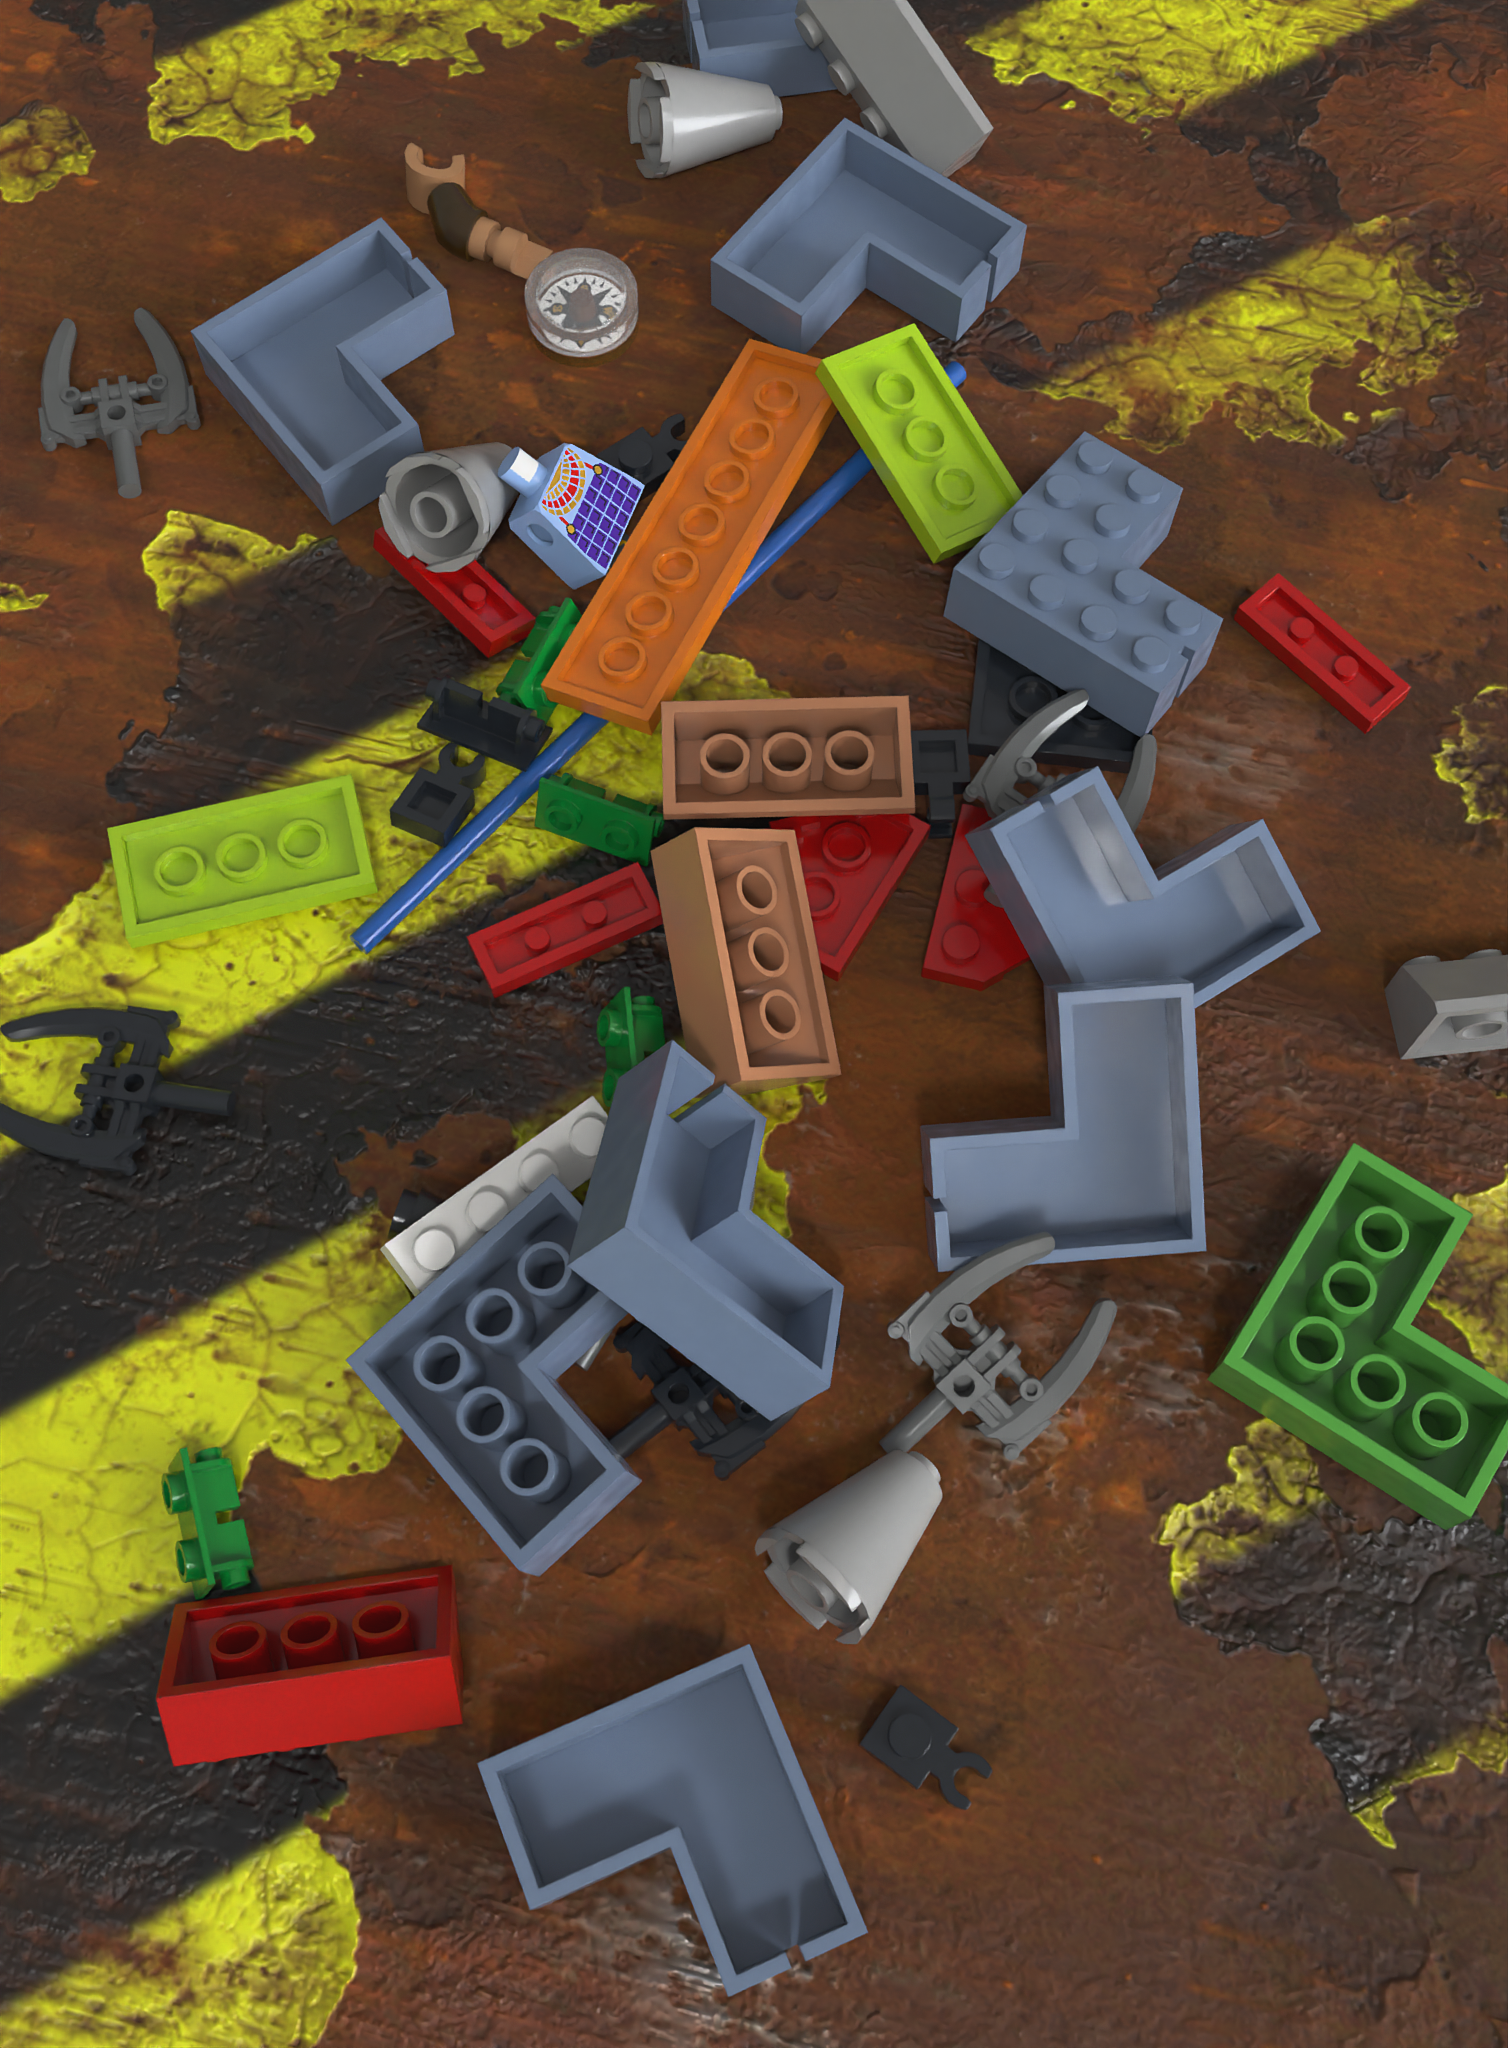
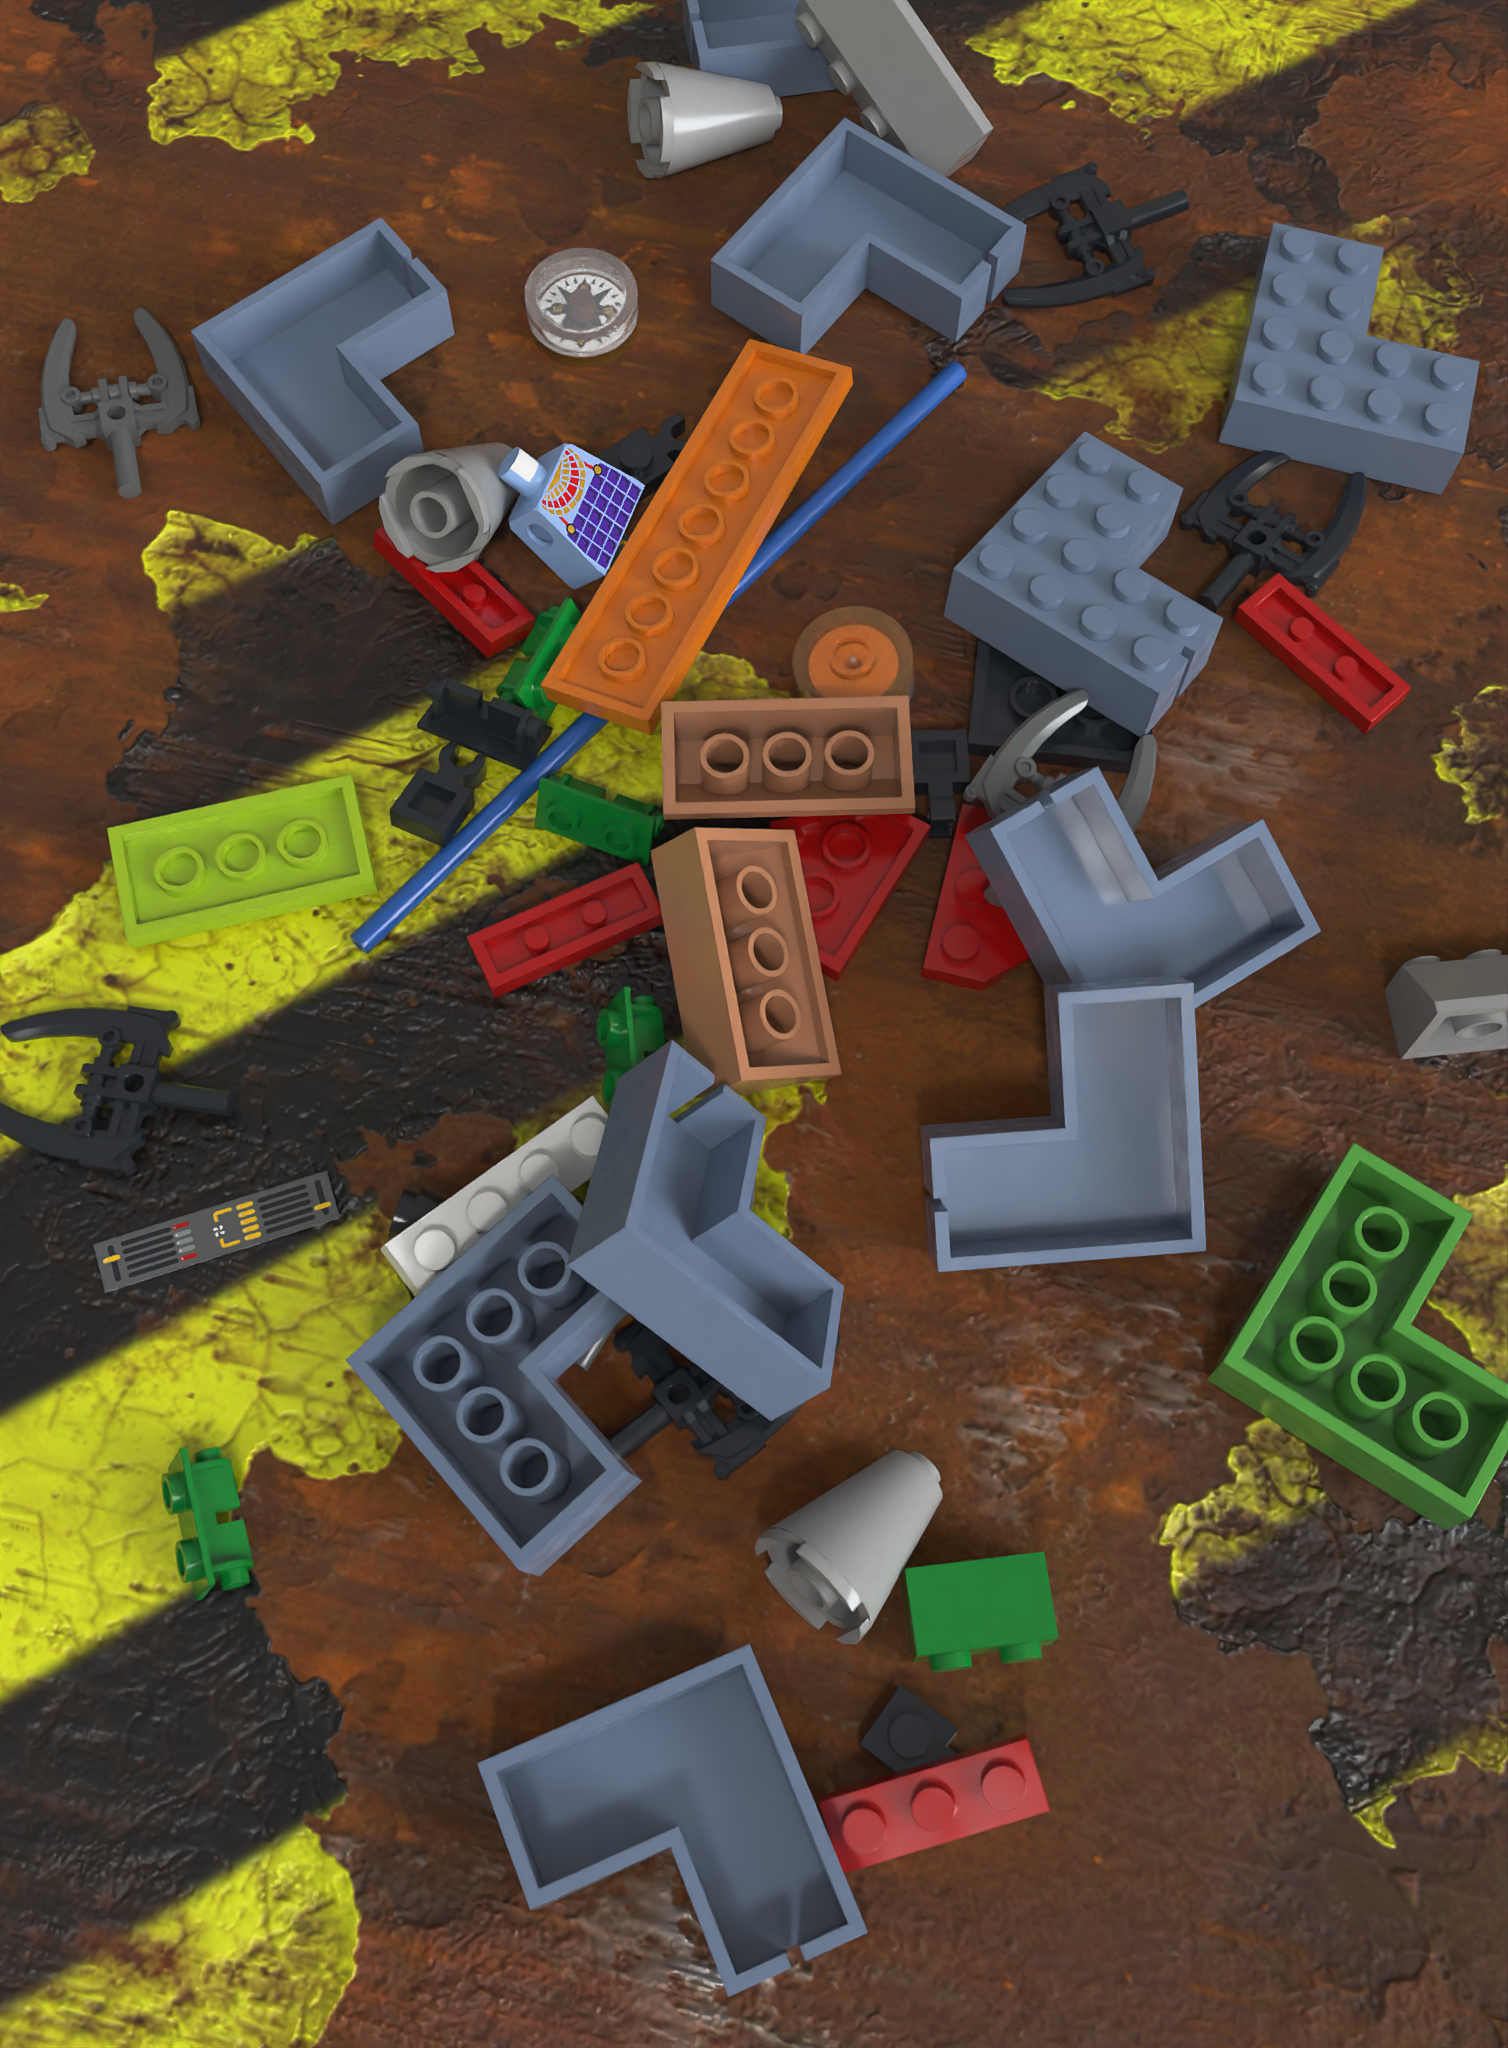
(216, 1231): none -> dark grey sticker
(312, 1666): red slope -> none
(460, 224): medium nougat piece -> none
(853, 655): none -> clear orange piece
(920, 440): lime plate -> none
(934, 1803): none -> red plate
(968, 1375): dark grey bar -> none
(979, 1610): none -> green brick
(1104, 229): none -> black bar
(1259, 542): none -> black bar
(1328, 390): none -> sand blue brick

